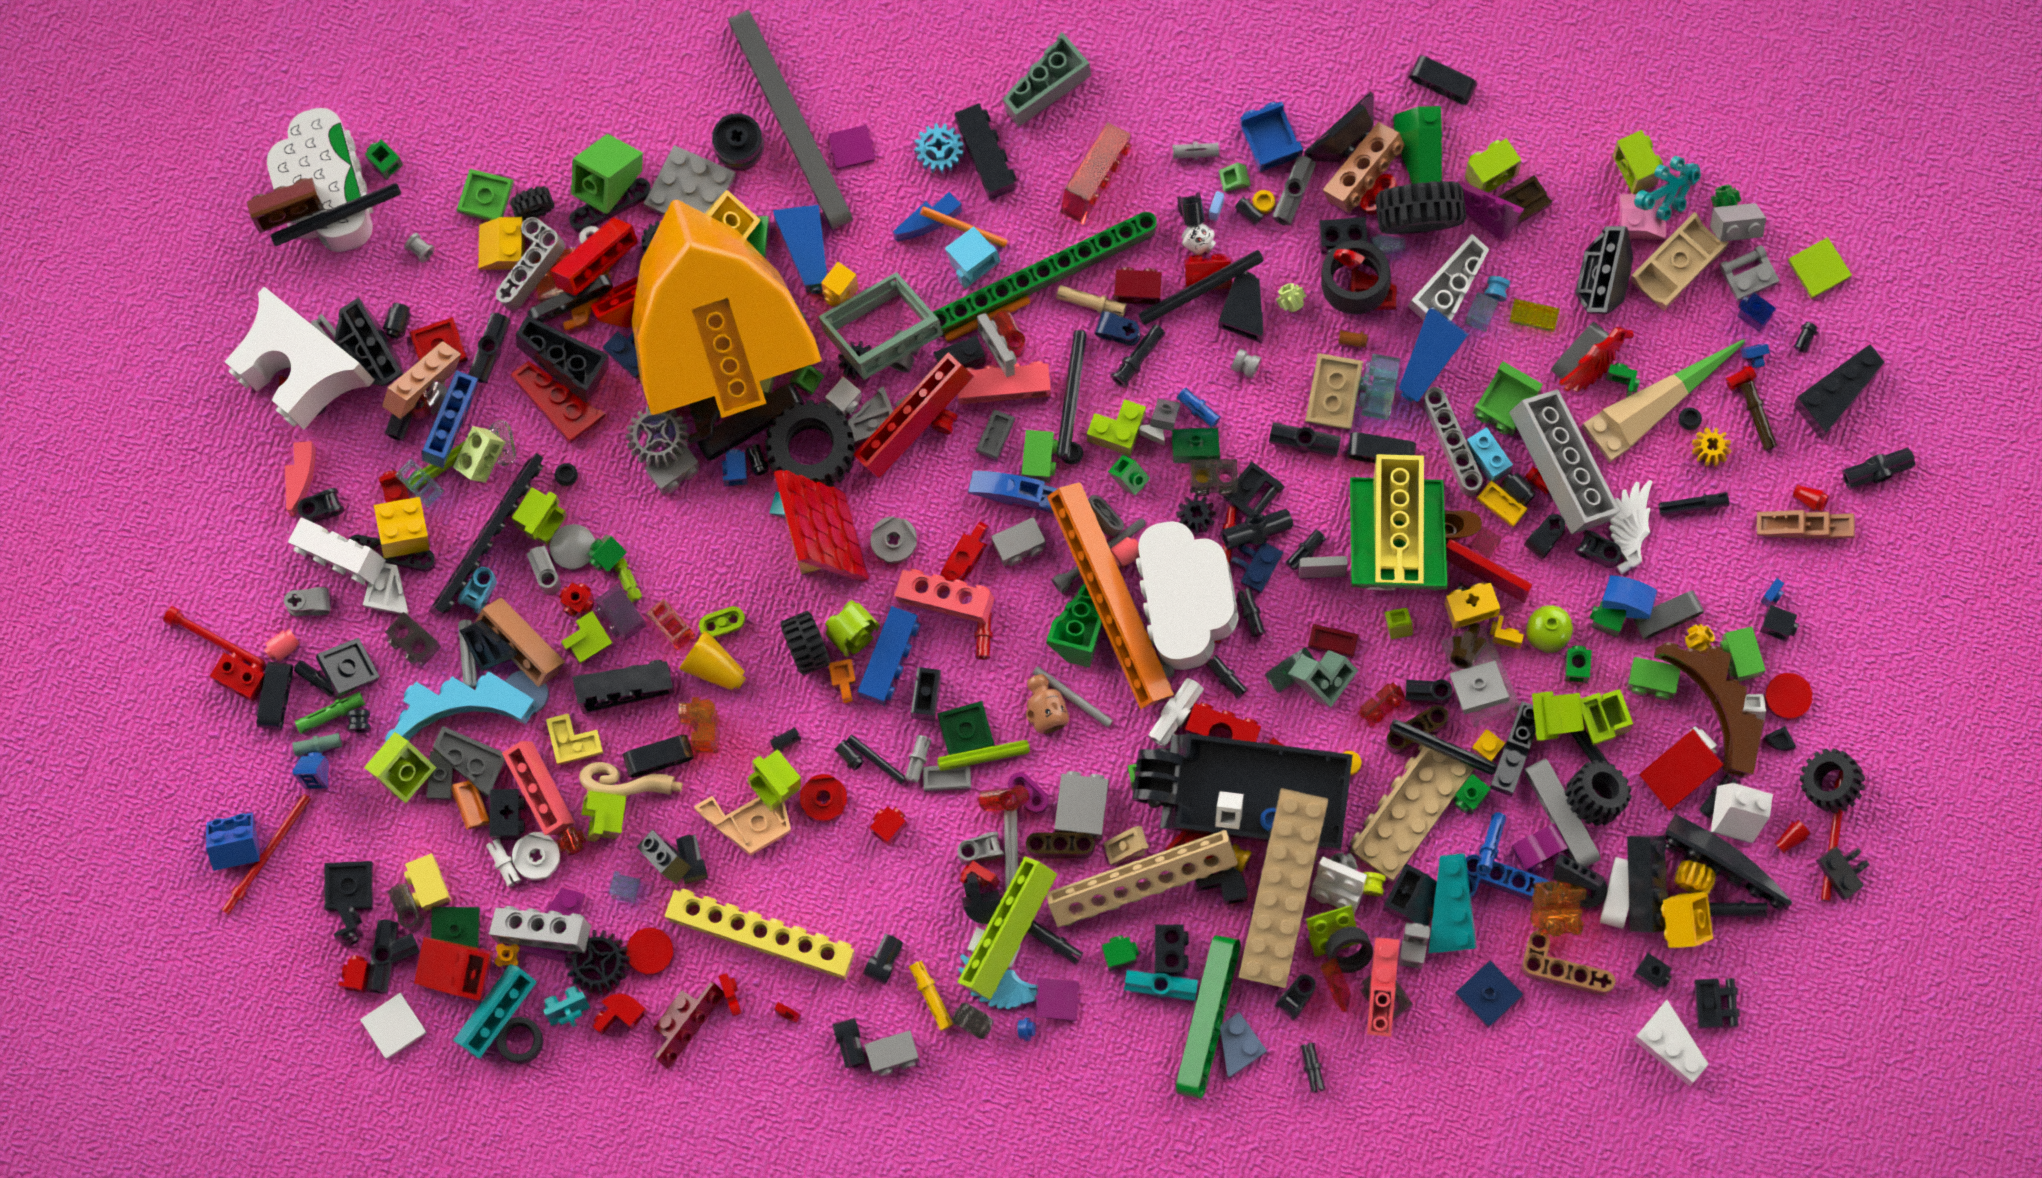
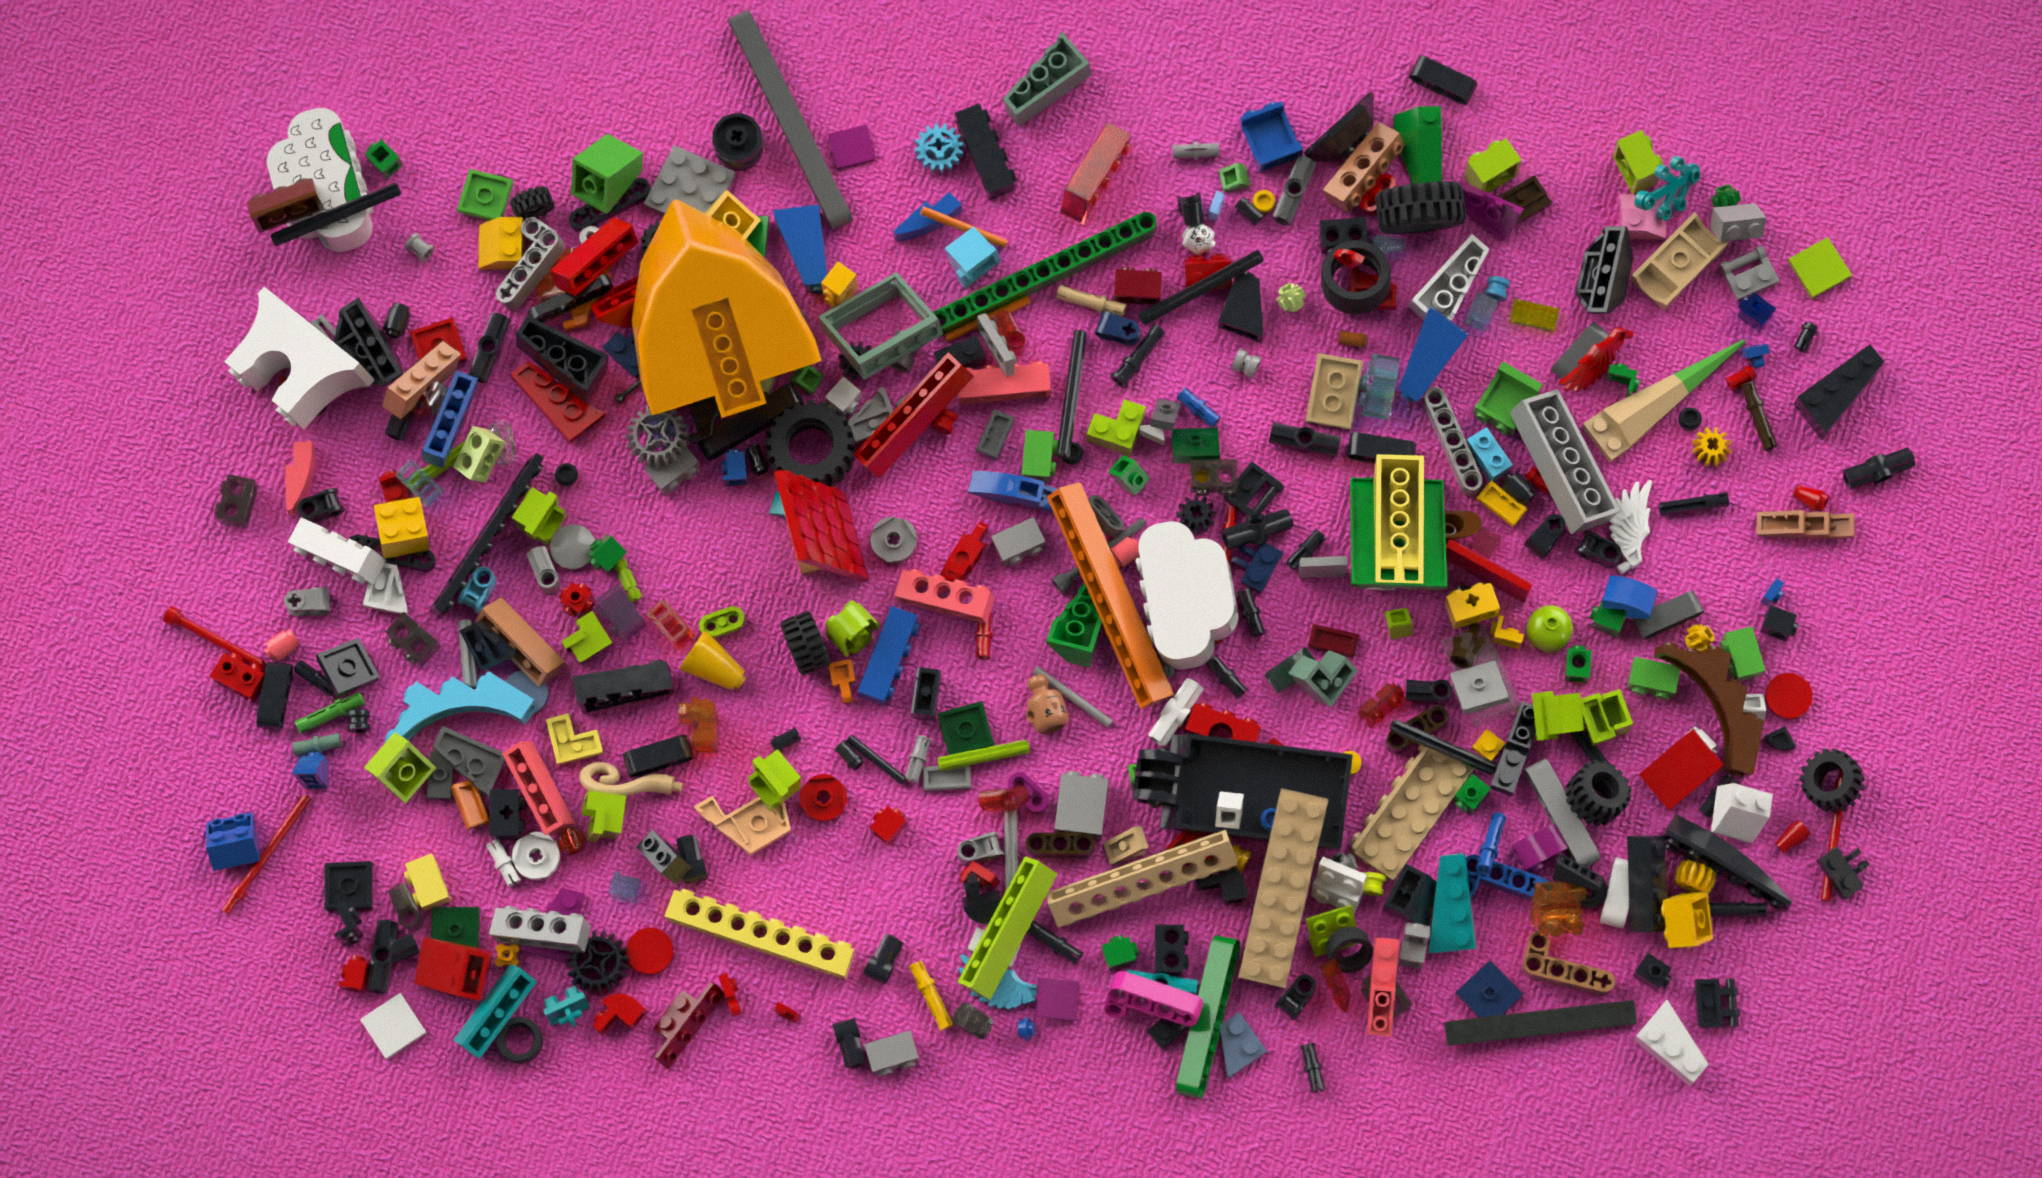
(243, 502): none -> clear smoke brick
(620, 397): none -> black hinge
(1152, 998): none -> dark pink beam
(1165, 1032): none -> black slope
(1540, 1022): none -> pearl dark grey tile

